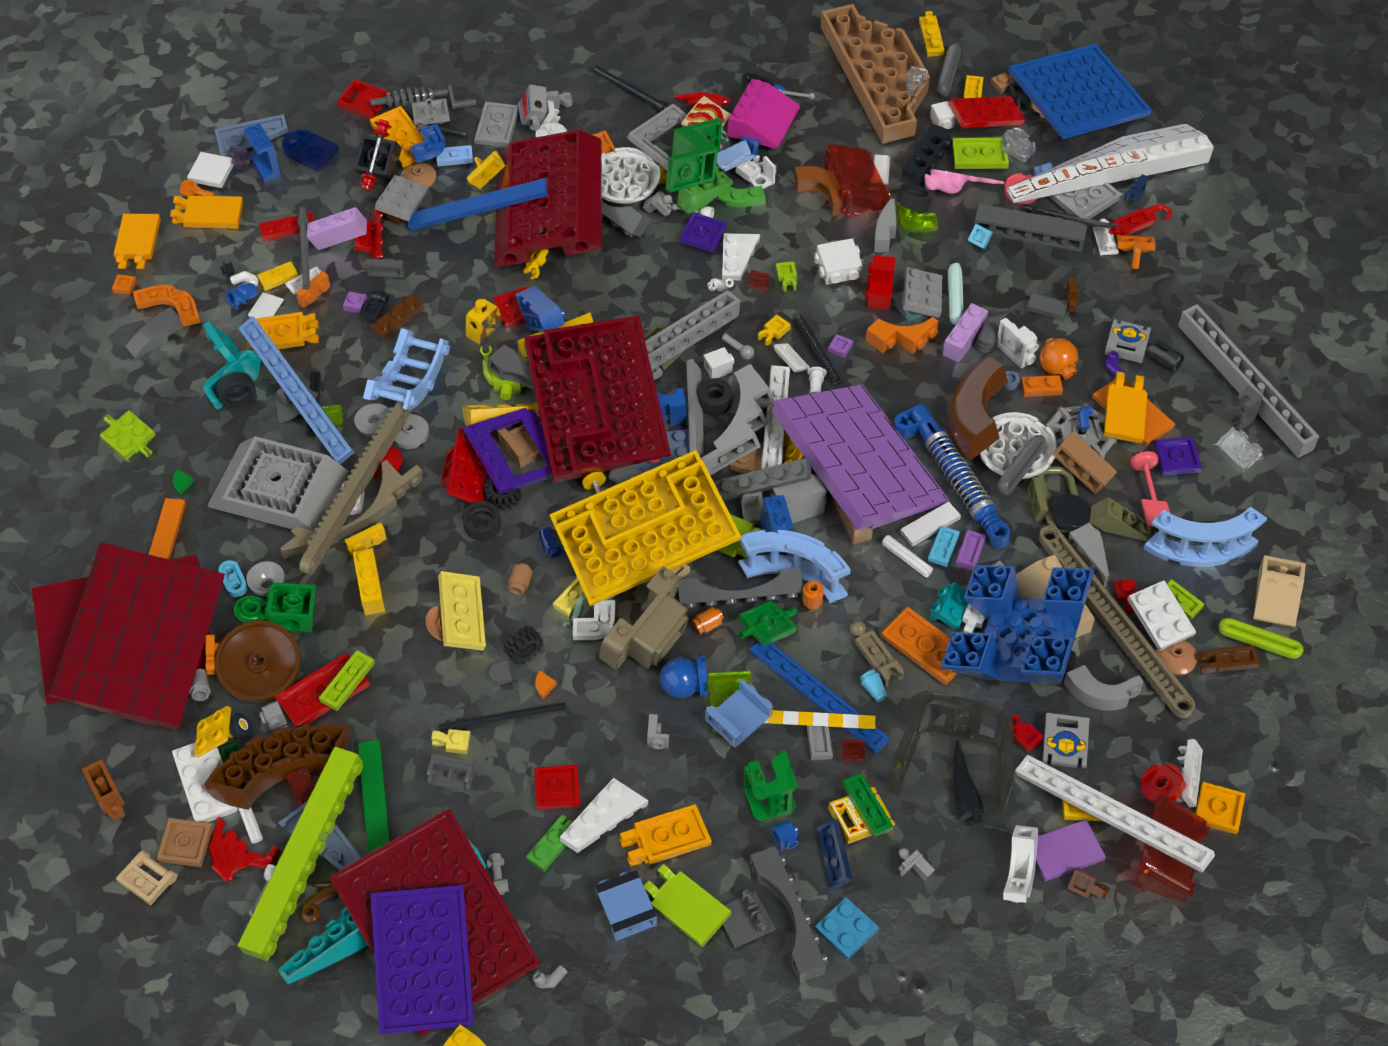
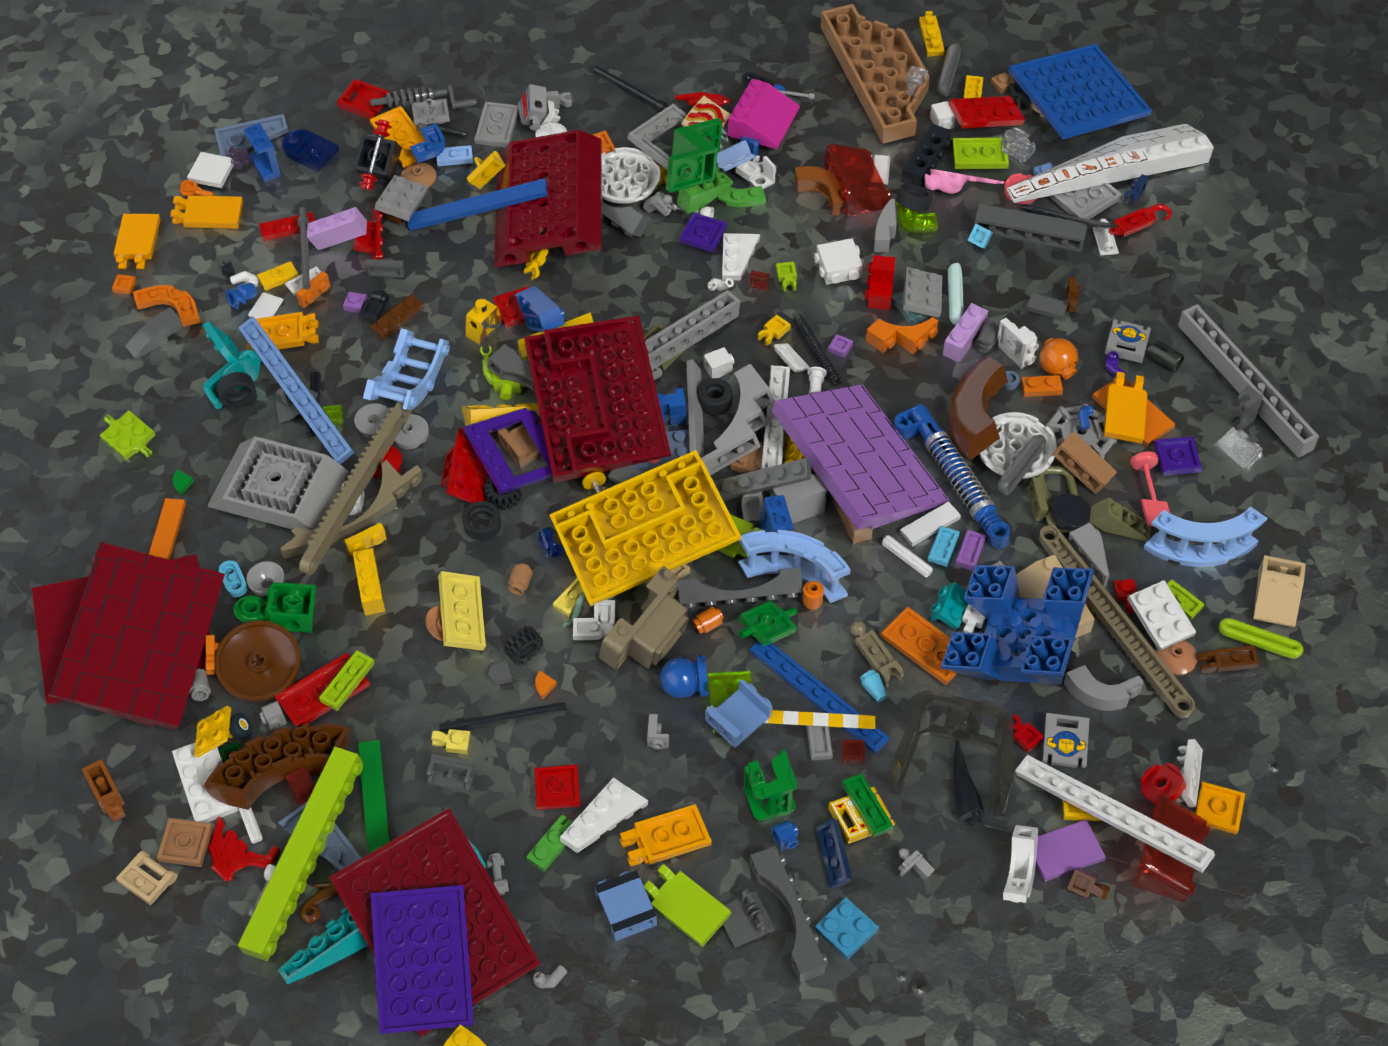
(745, 351): light grey bar -> none
(1138, 244): orange plate -> none

